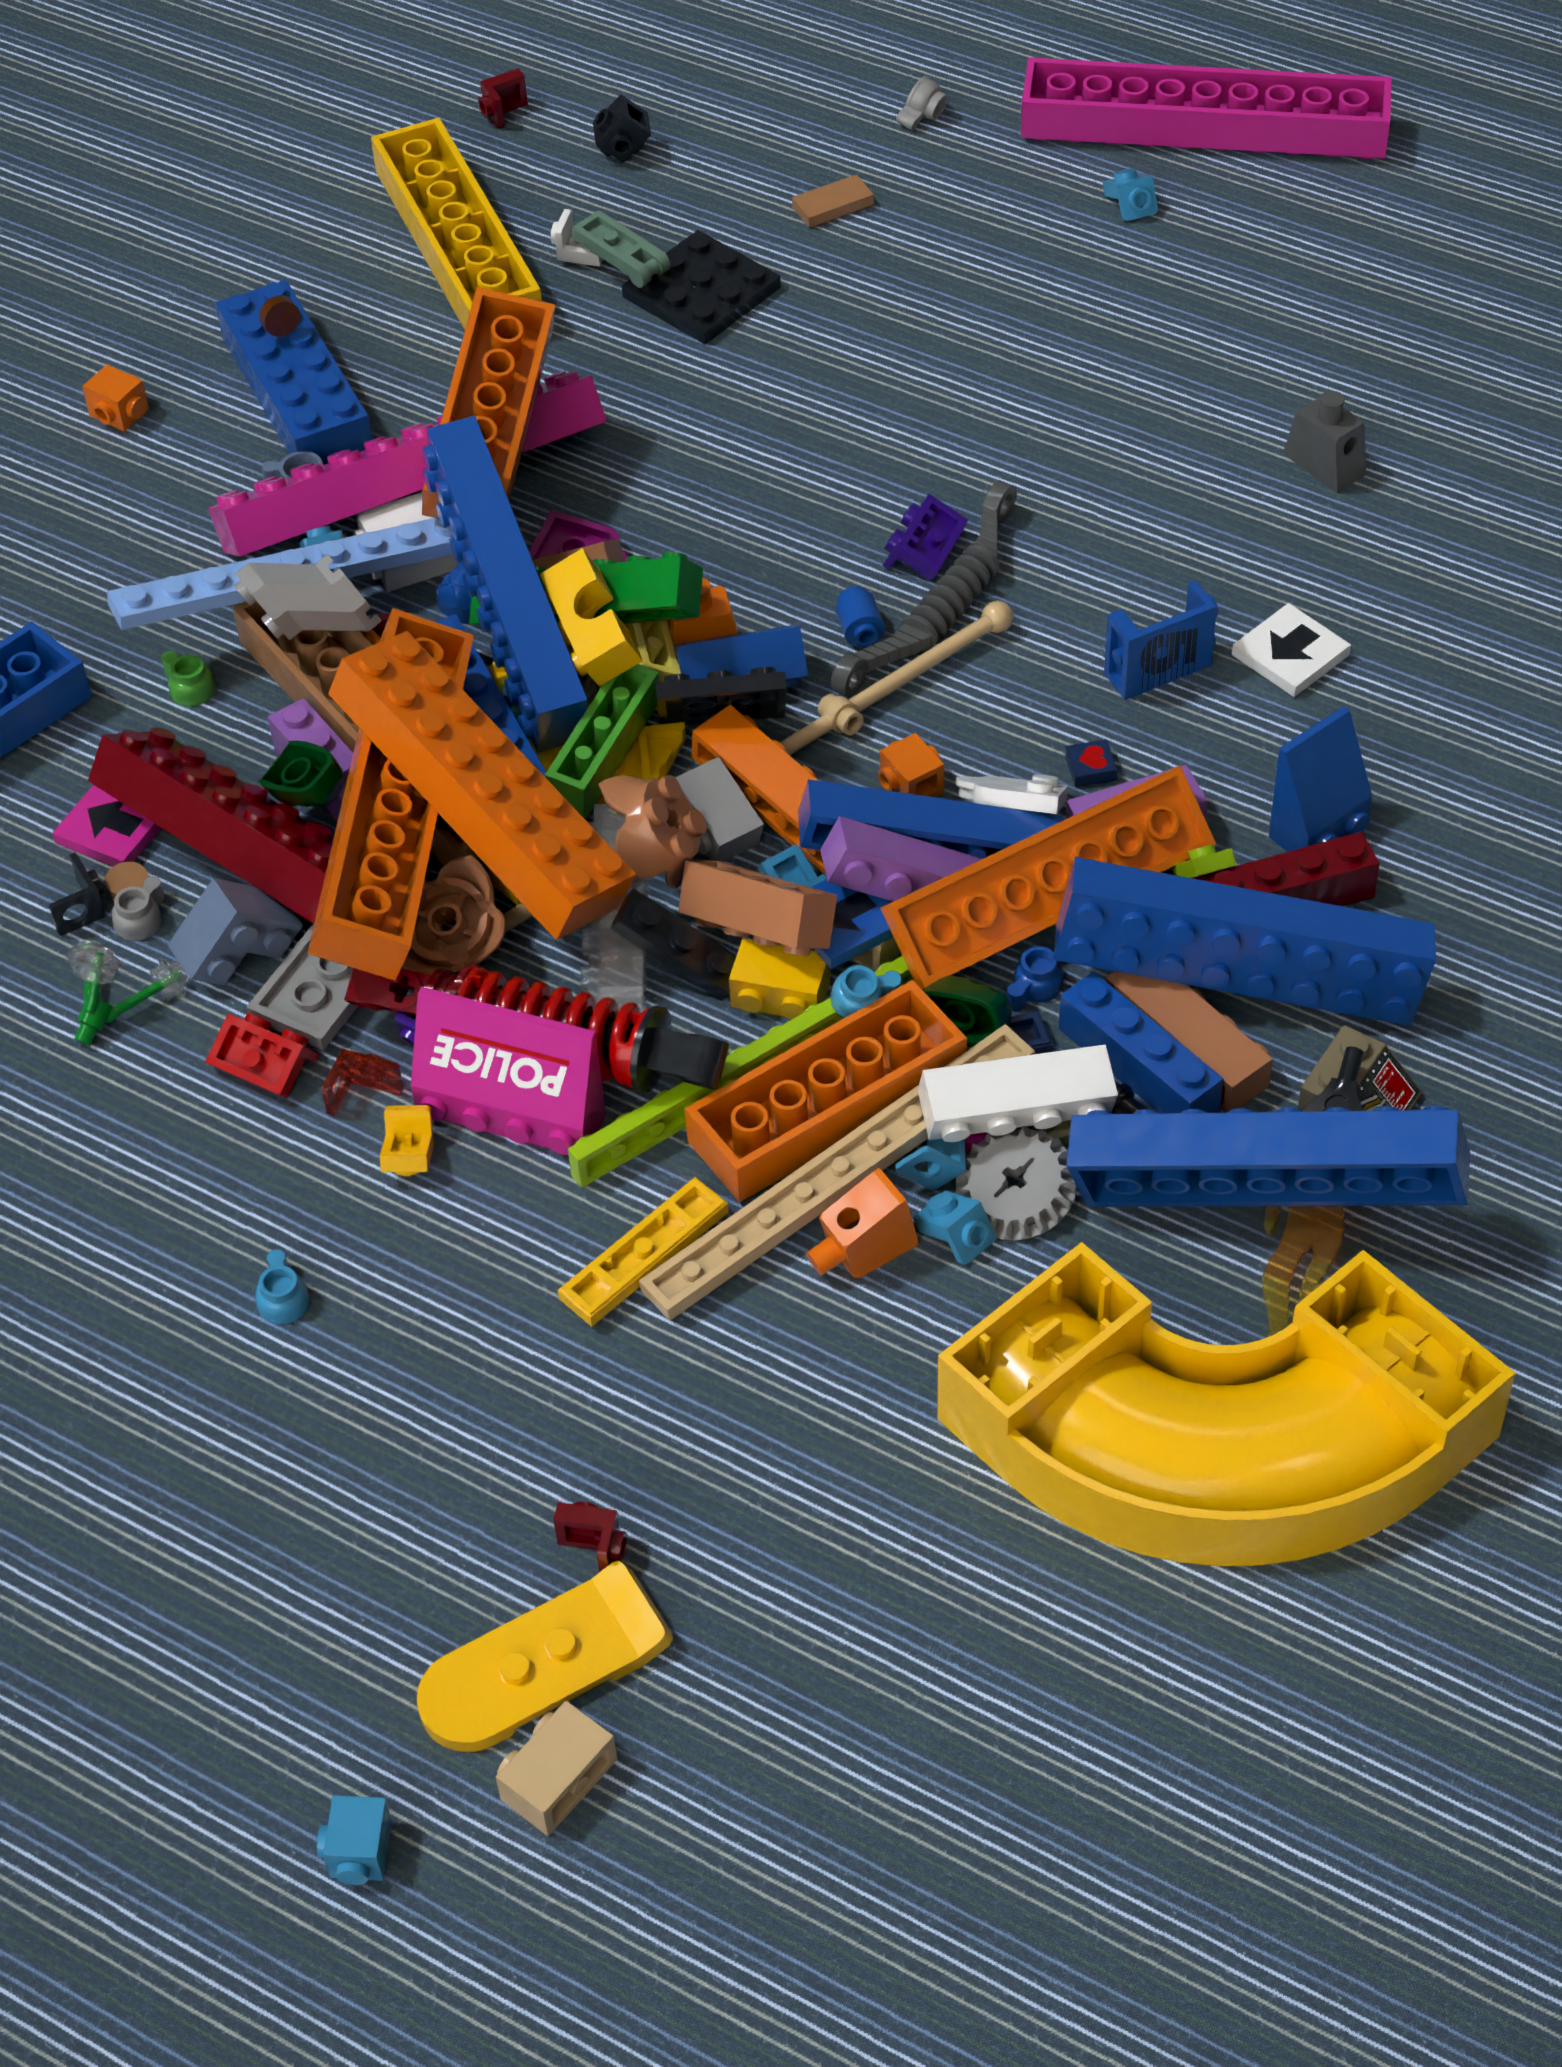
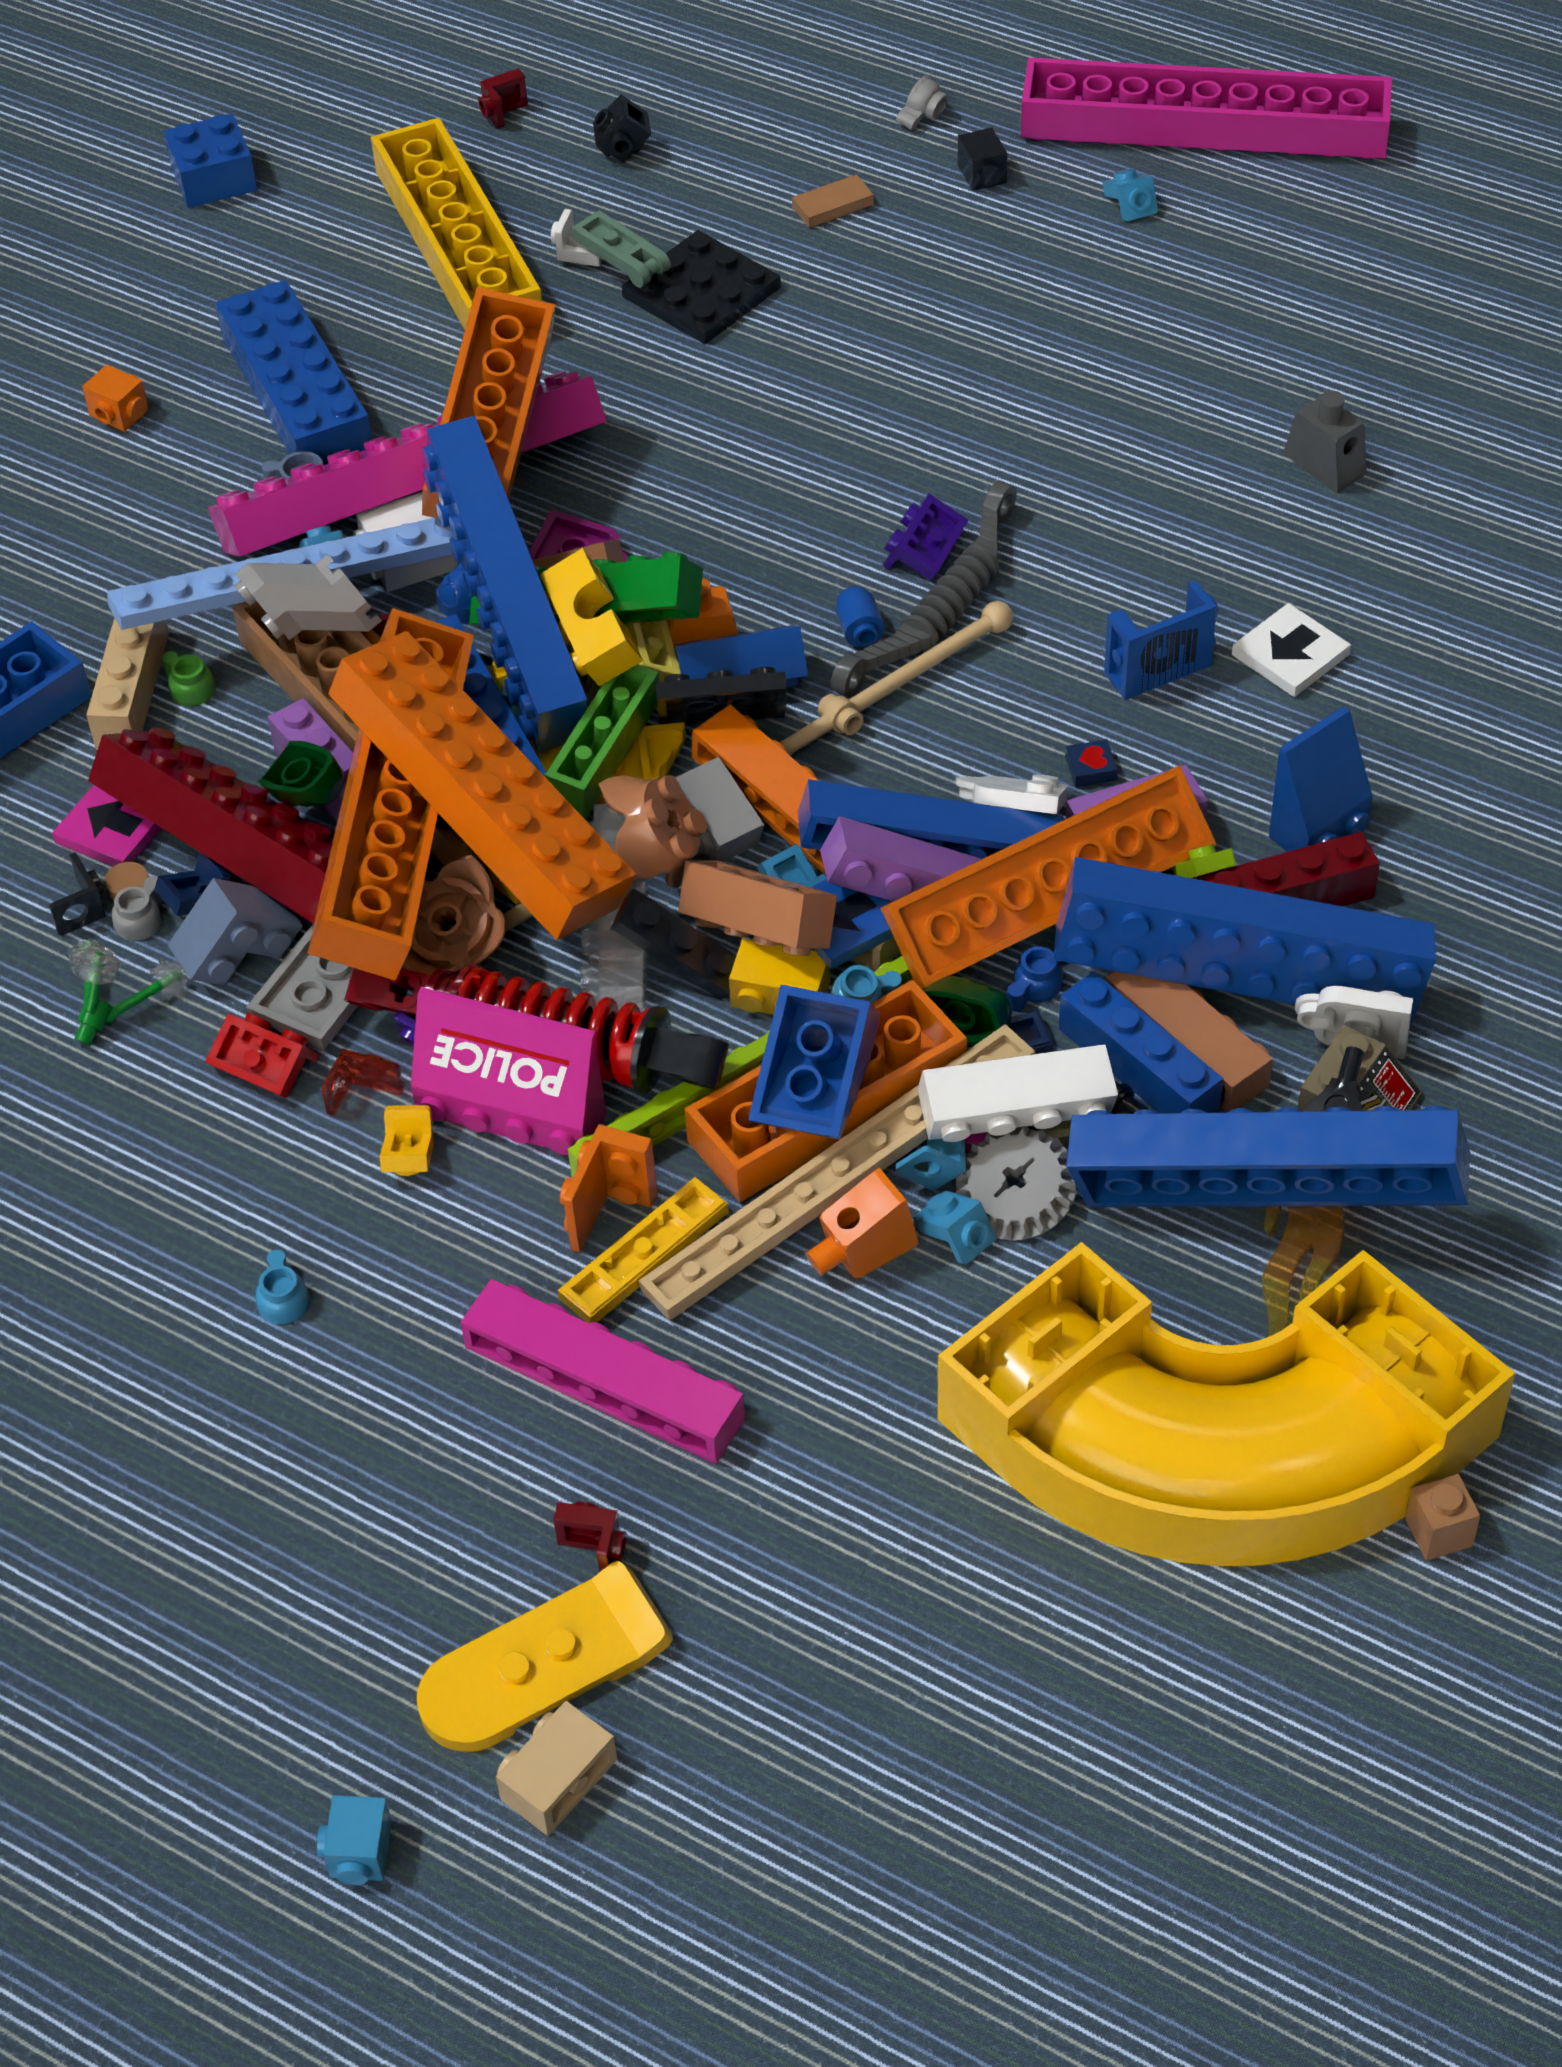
(126, 679): none -> tan brick
(184, 889): none -> dark blue bracket
(210, 160): none -> blue brick
(279, 316): reddish brown tile -> none
(604, 1370): none -> dark pink brick
(612, 1166): none -> orange bracket
(814, 1061): none -> blue slope
(911, 768): orange brick -> none
(982, 159): none -> black brick
(1375, 1014): none -> white plate
(1442, 1517): none -> medium nougat brick

